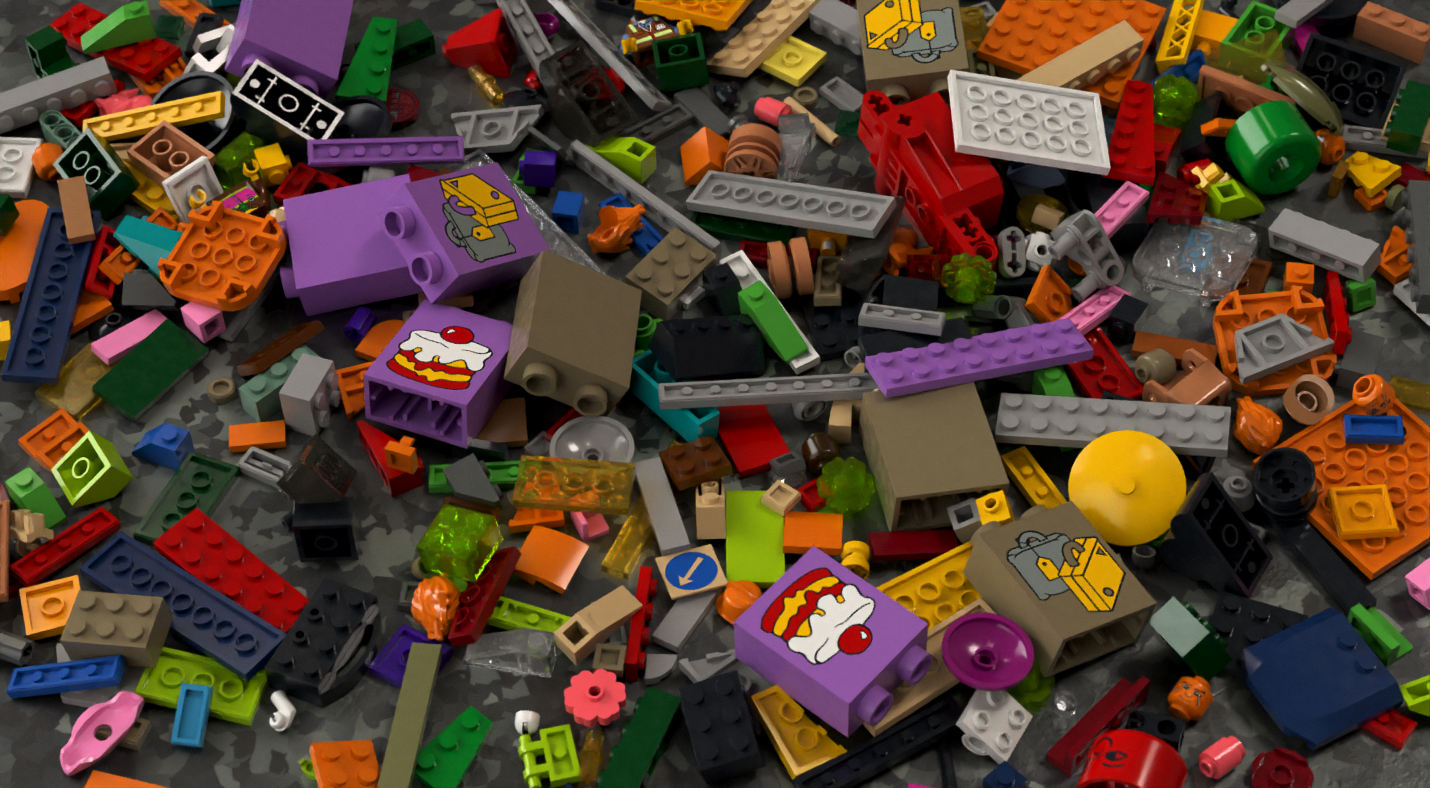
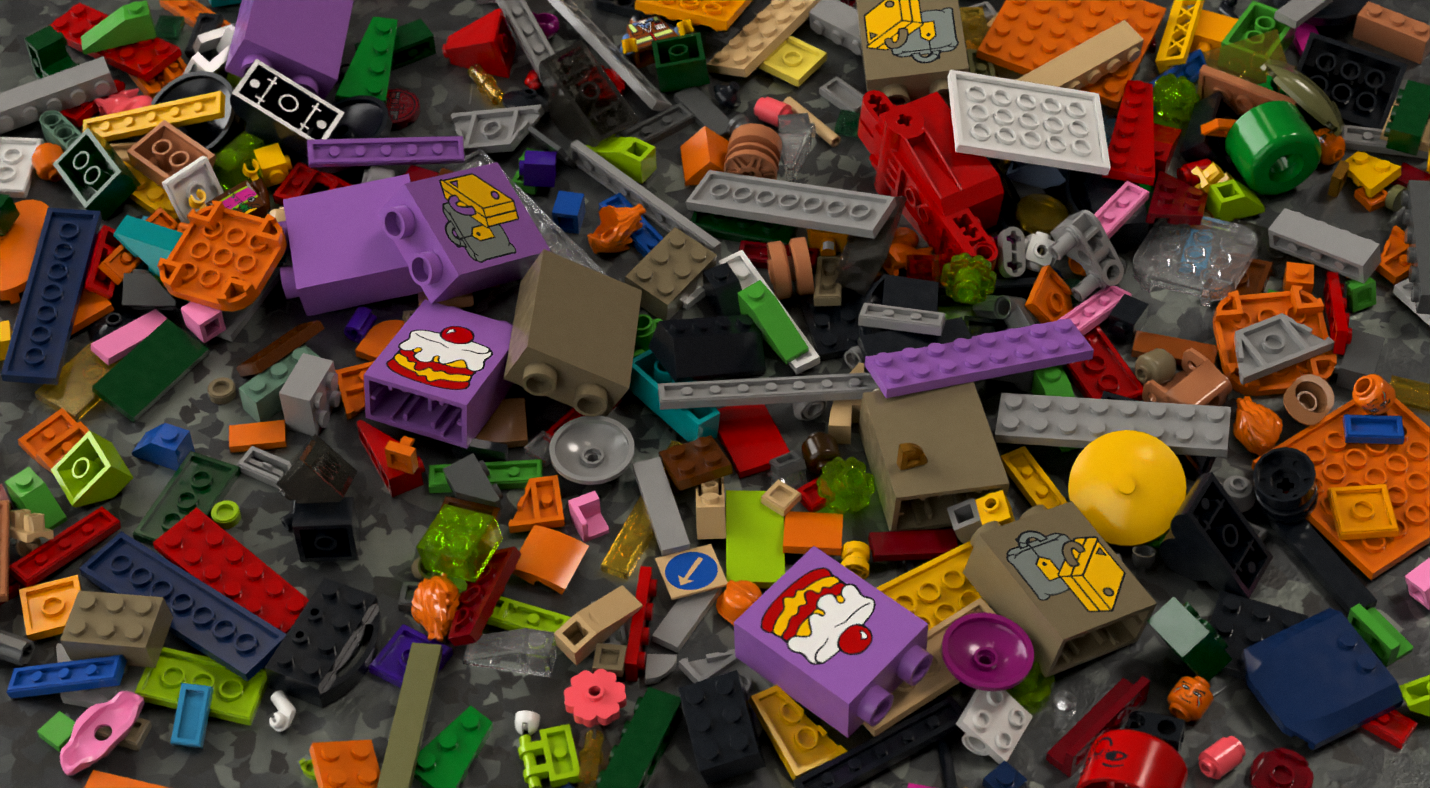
(57, 731): none -> bright green tile
(76, 210): medium nougat tile -> none
(226, 514): none -> lime tile
(574, 485): clear yellow plate -> none
(806, 97): dark tan tile -> none
(910, 456): none -> pearl gold tile
(1047, 216): tan slope -> none

